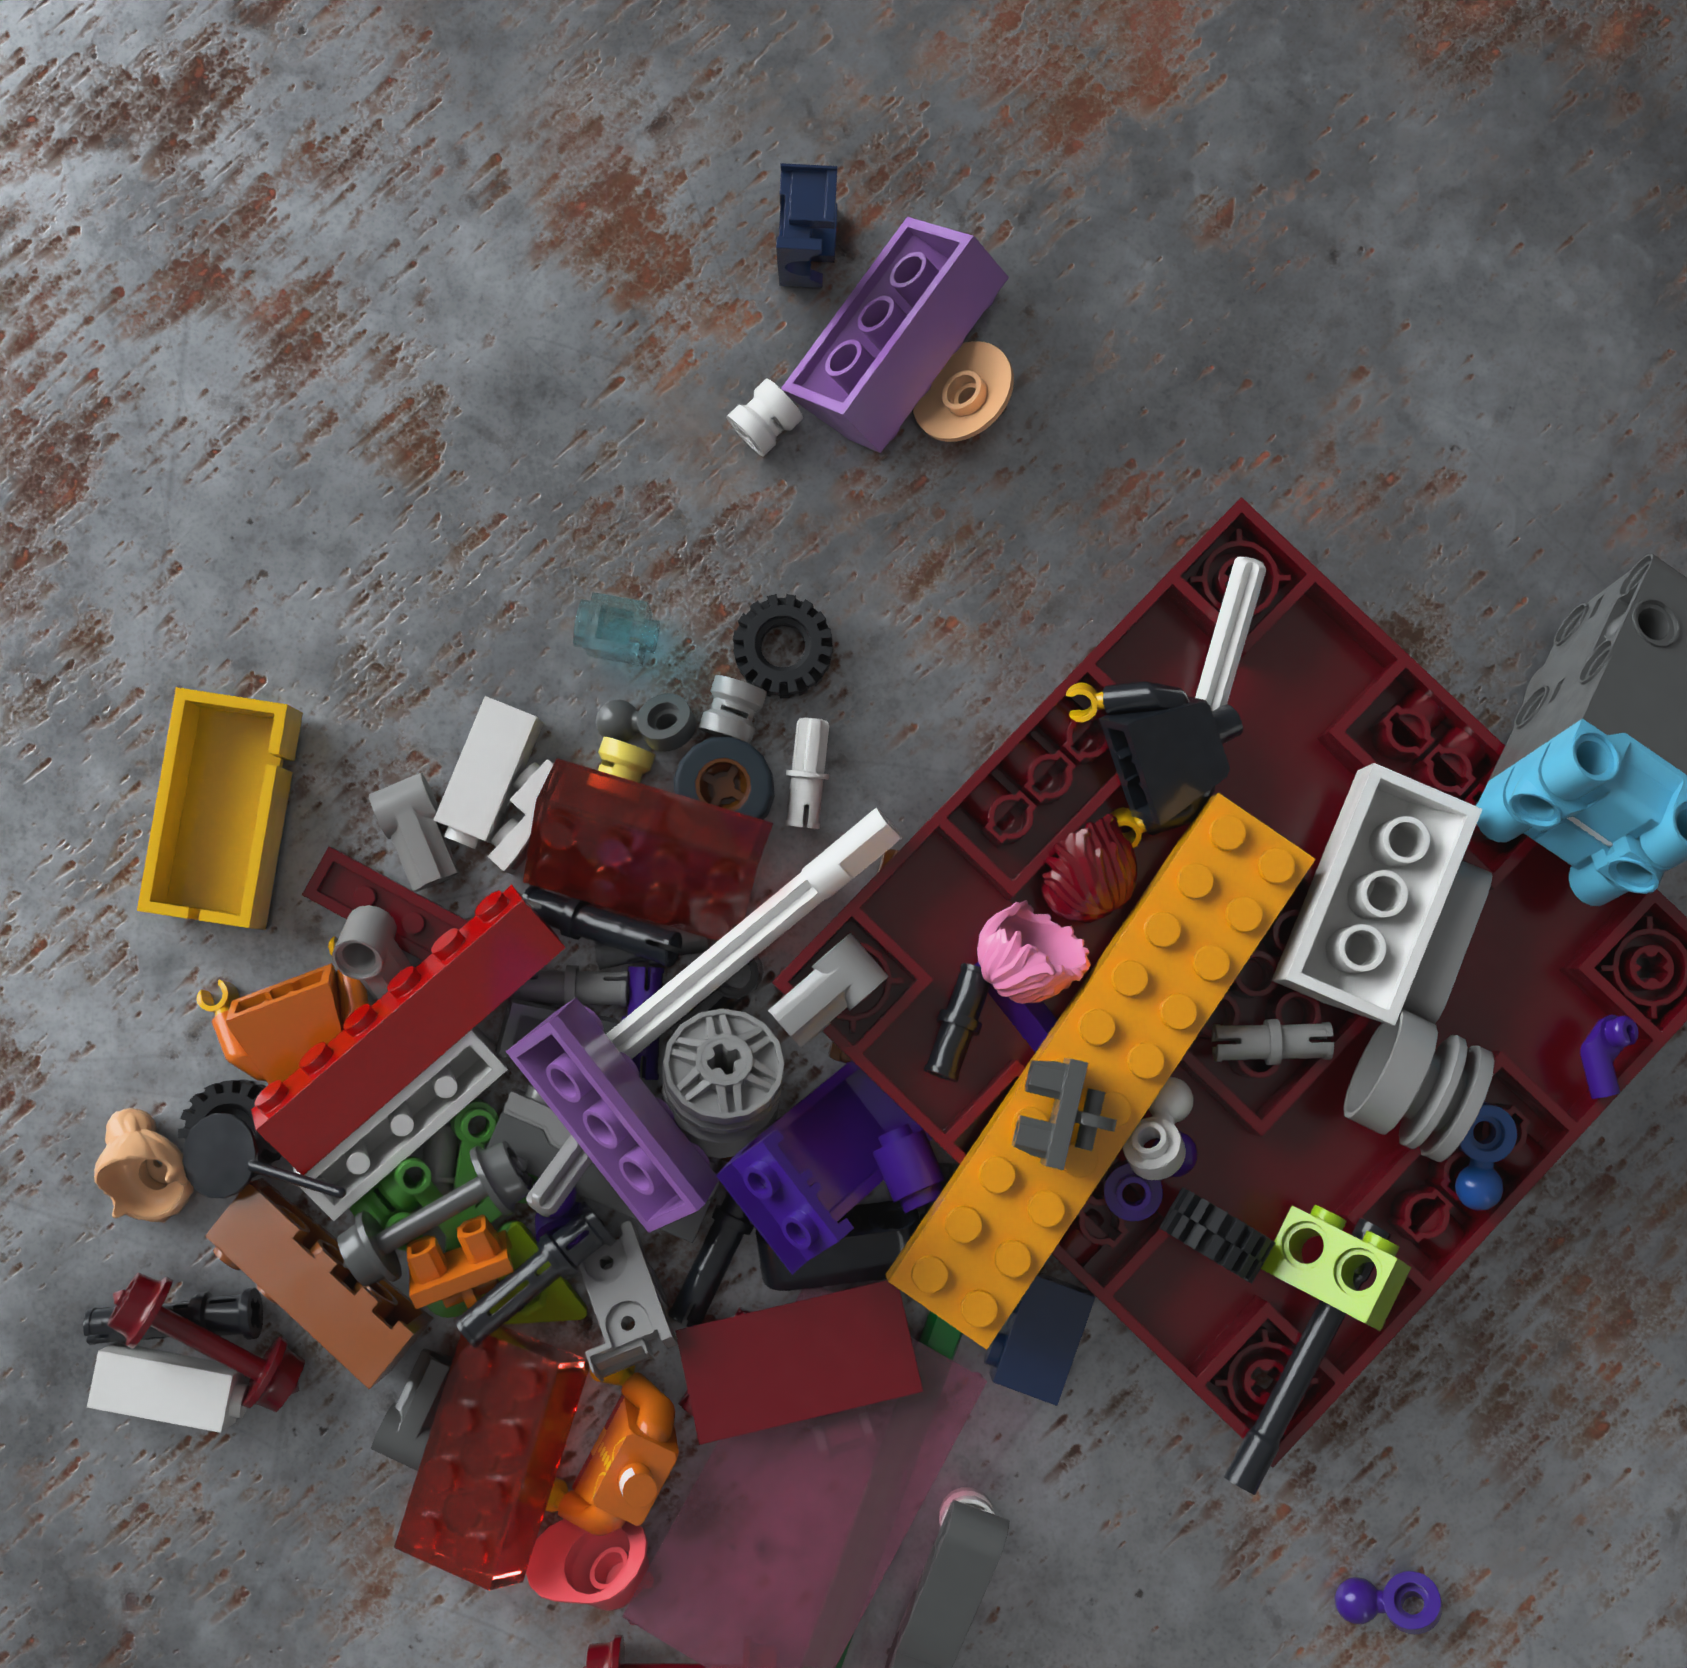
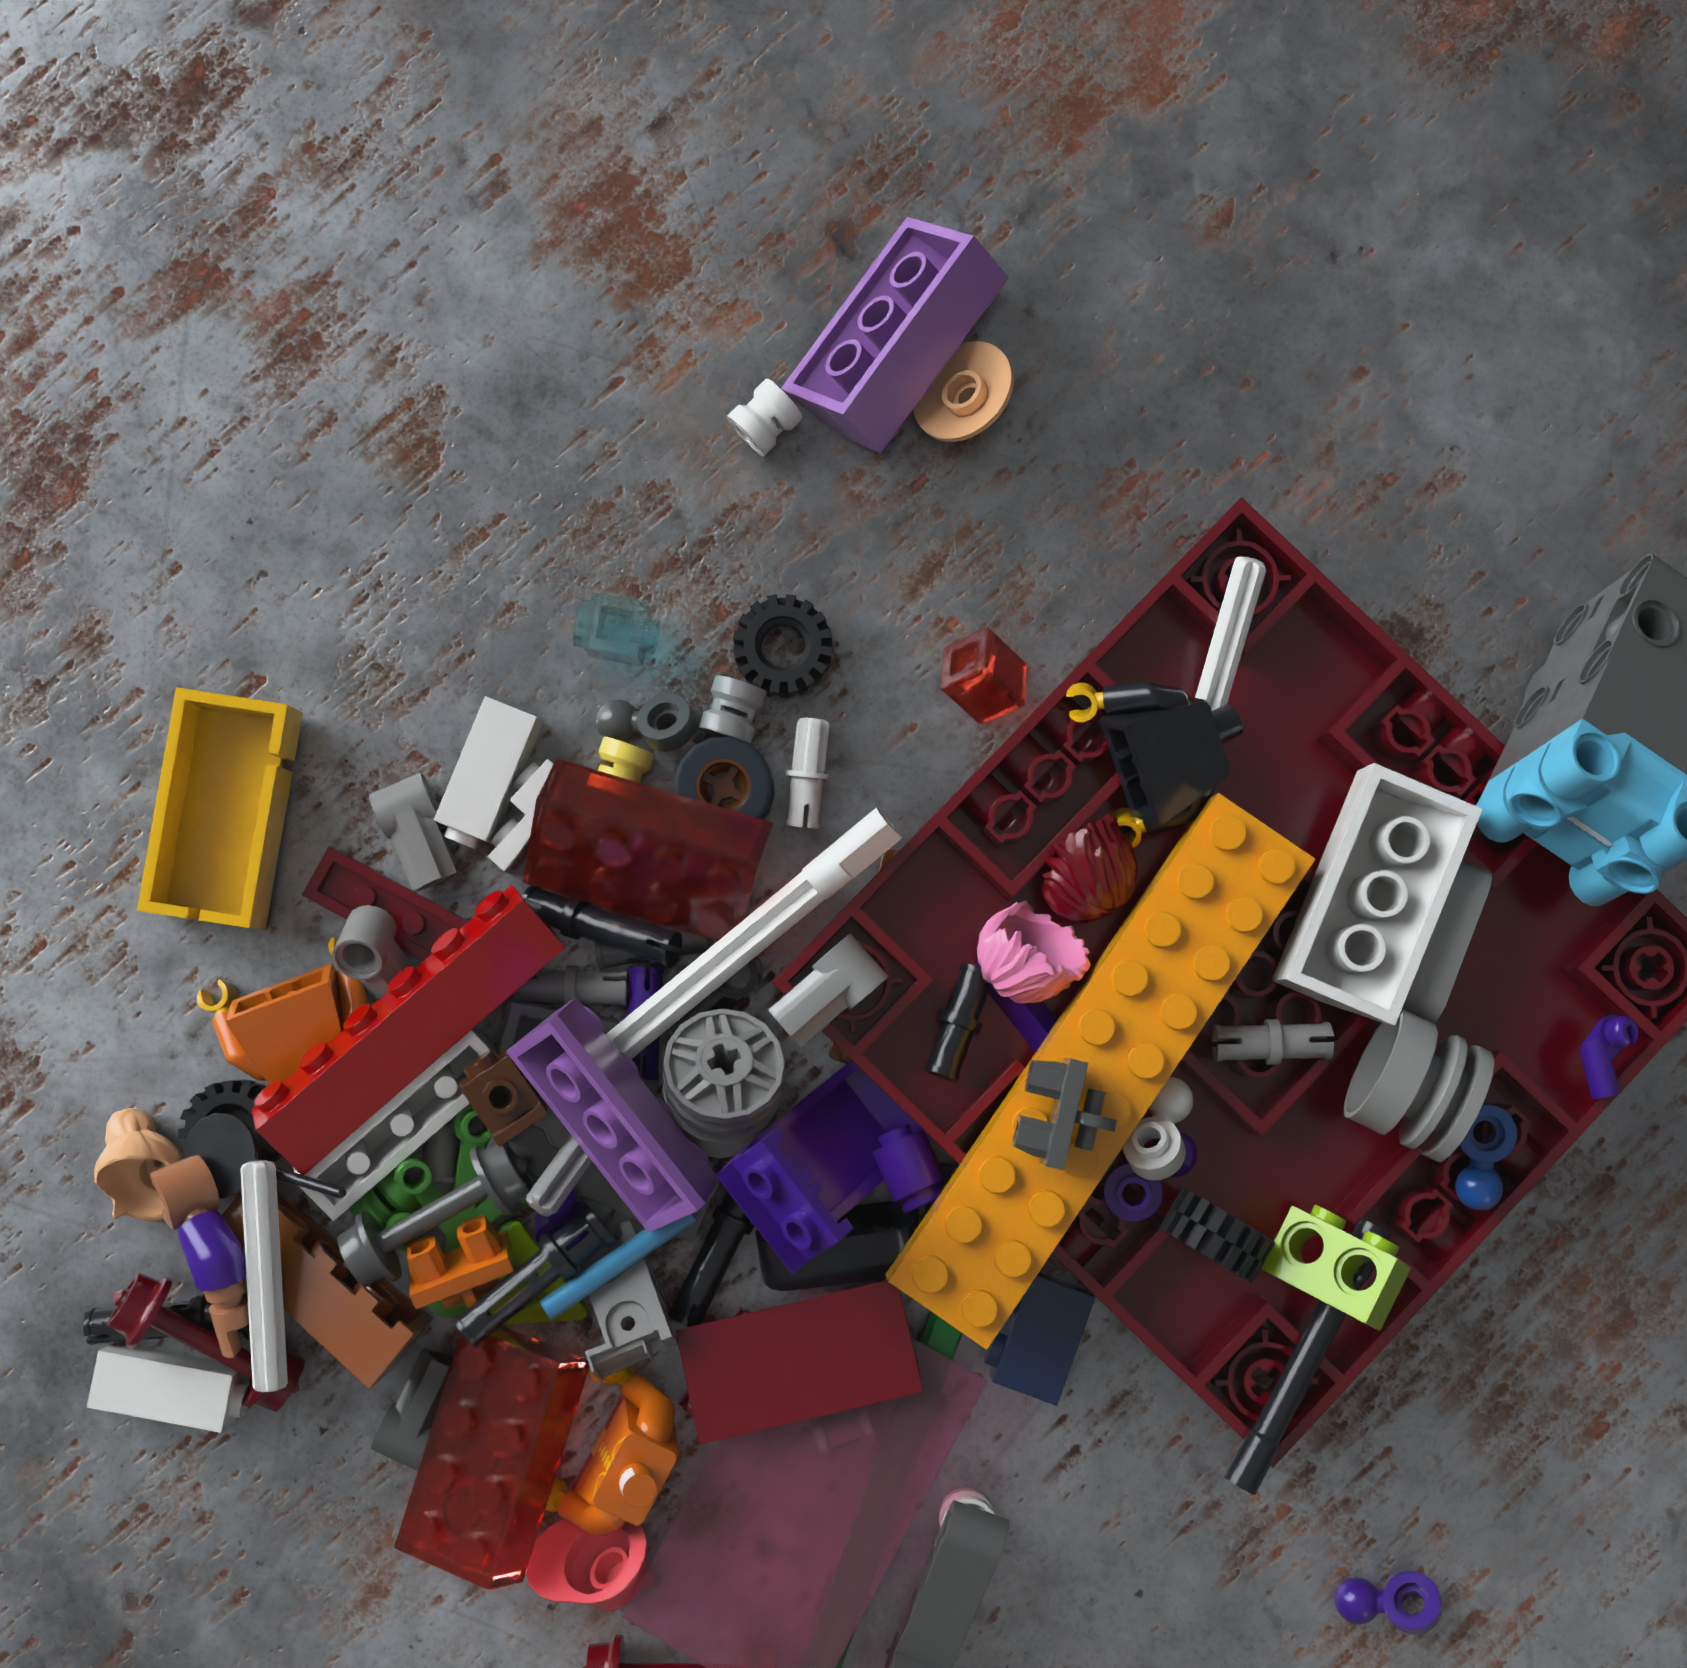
(208, 1245): none -> piece
(264, 1276): none -> white axle
(514, 1116): none -> reddish brown brick
(610, 1266): none -> dark azure bar
(806, 223): dark blue piece -> none
(984, 676): none -> clear red panel

